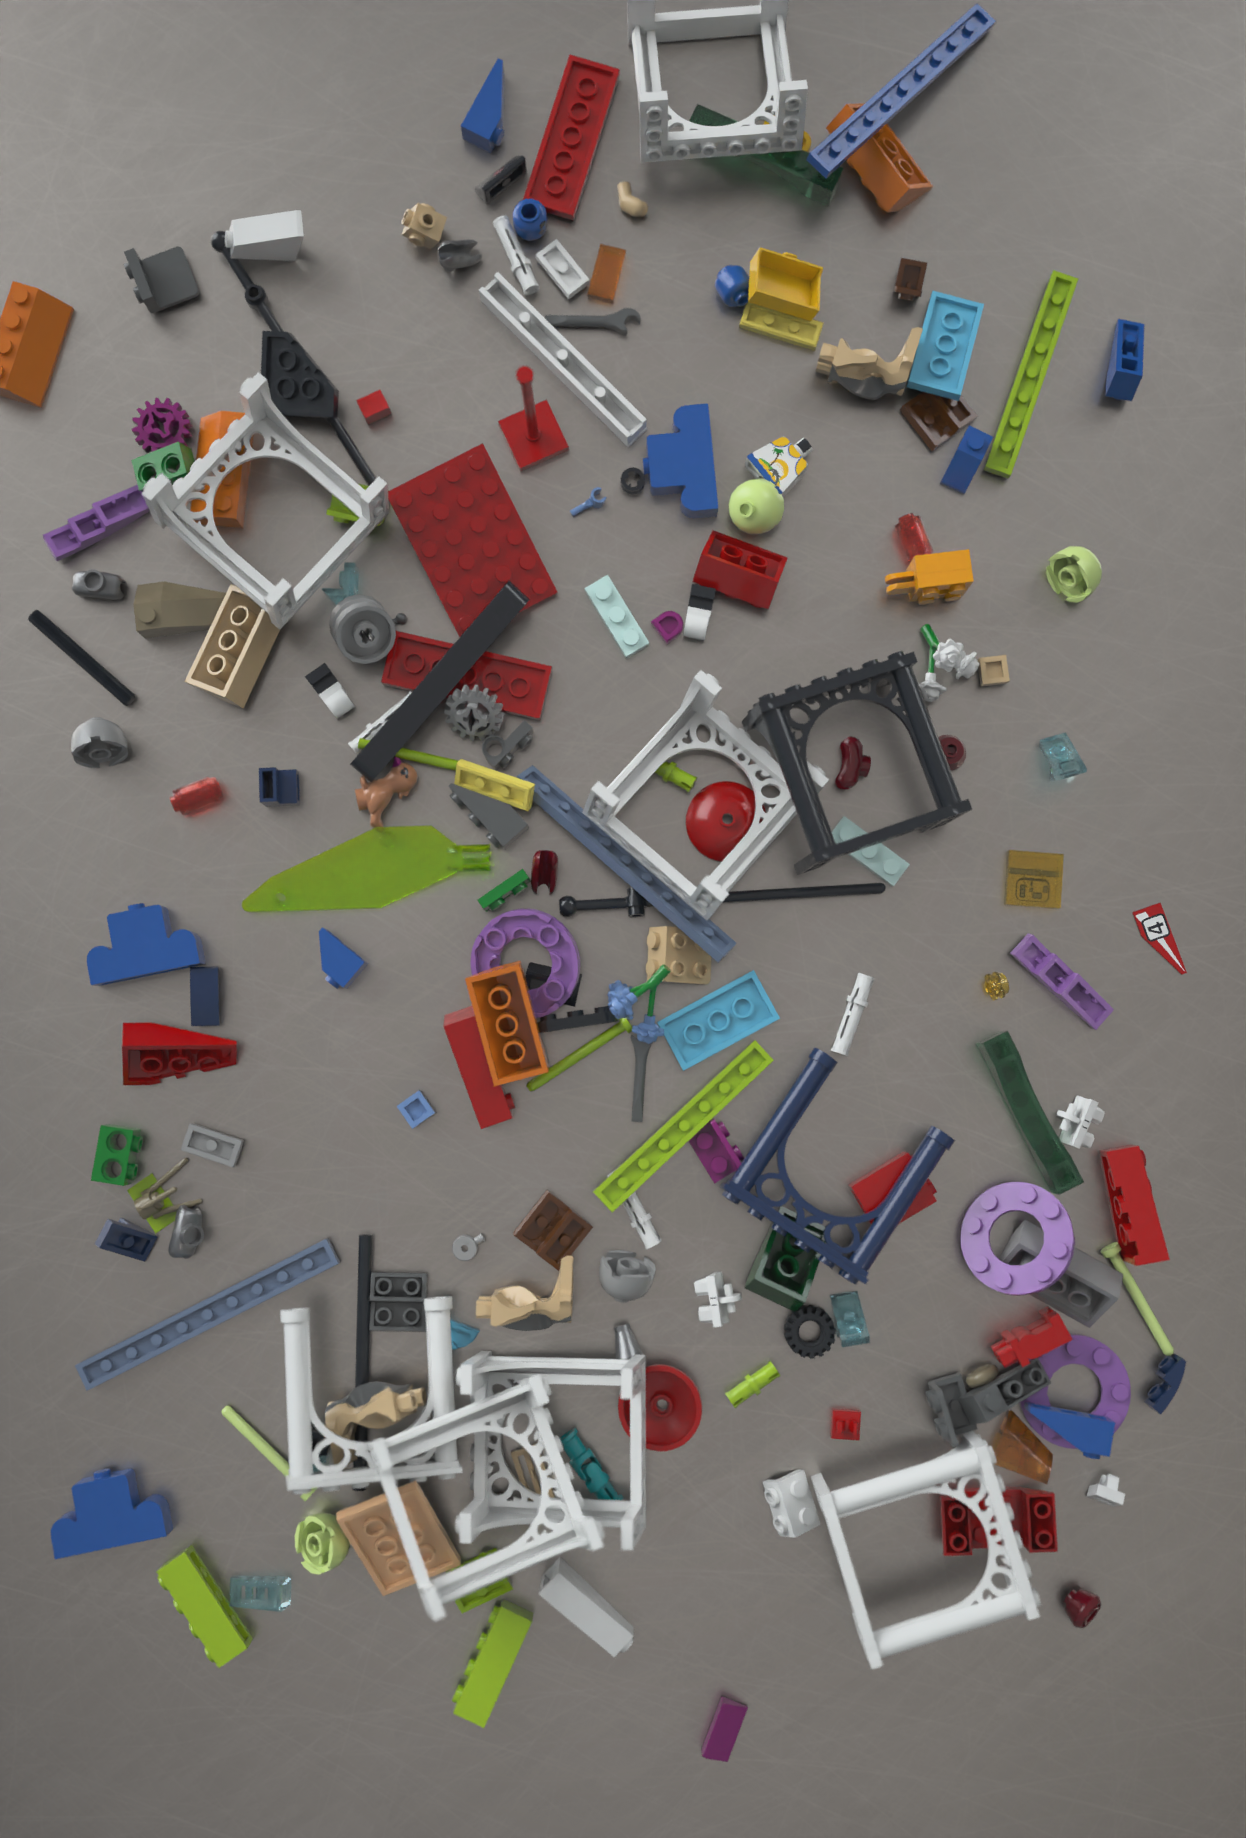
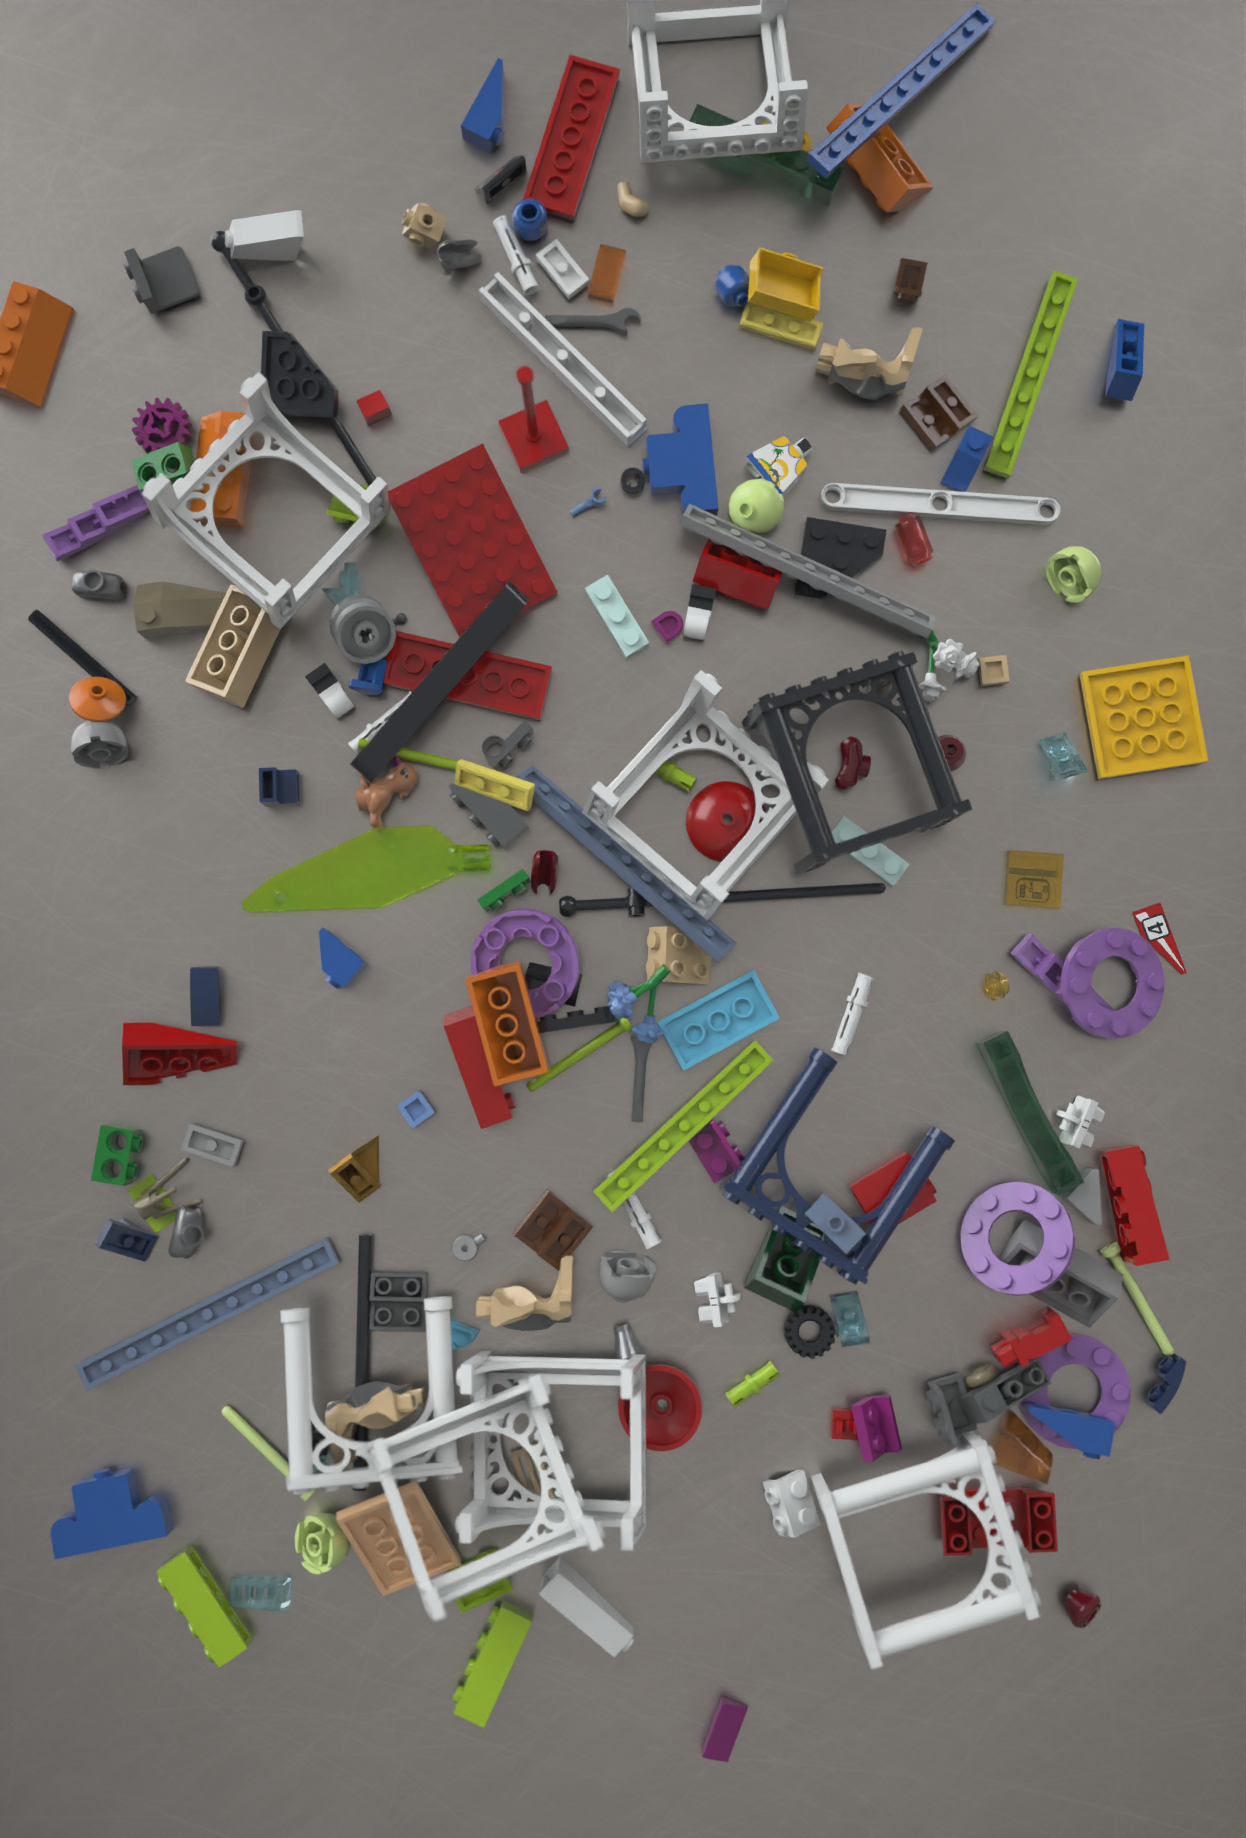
(97, 699): none -> orange dish
(143, 947): blue brick -> none
(196, 795): clear red head -> none
(359, 1171): none -> pearl gold slope
(370, 678): none -> blue tile
(474, 712): light grey gear -> none
(591, 1472): teal piece -> none
(807, 570): none -> light grey plate
(835, 1223): none -> sand blue plate
(840, 547): none -> black plate
(876, 1427): none -> magenta bracket
(933, 577): light orange brick -> none
(945, 345): medium azure plate -> none
(959, 504): none -> white beam
(1077, 982): none -> medium lavender plate
(1086, 1196): none -> light grey slope
(1107, 1491): white tile -> none
(1143, 717): none -> yellow plate

